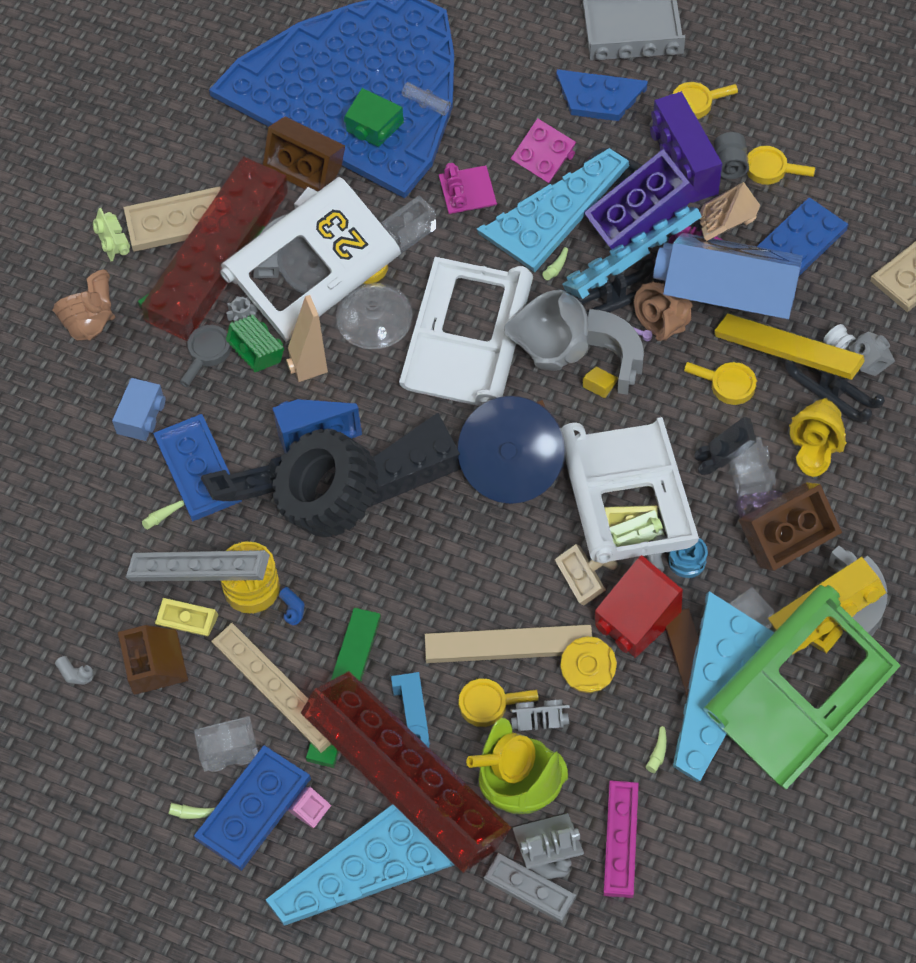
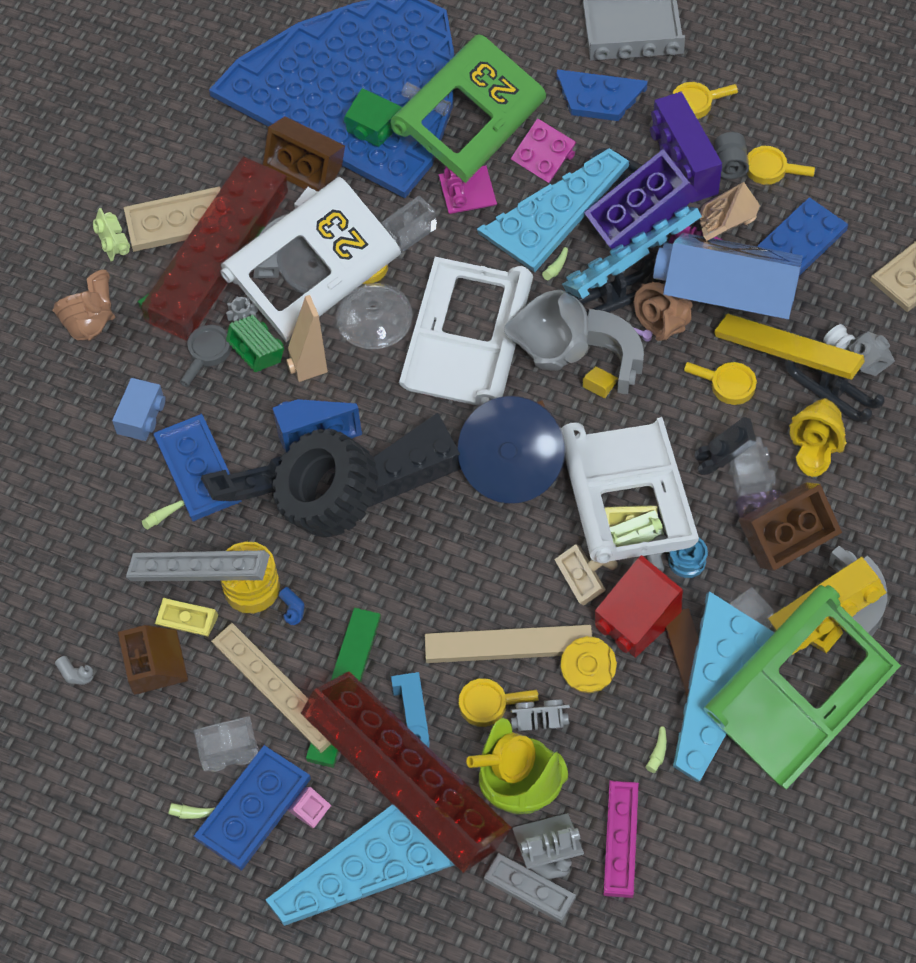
(492, 84): none -> bright green piece

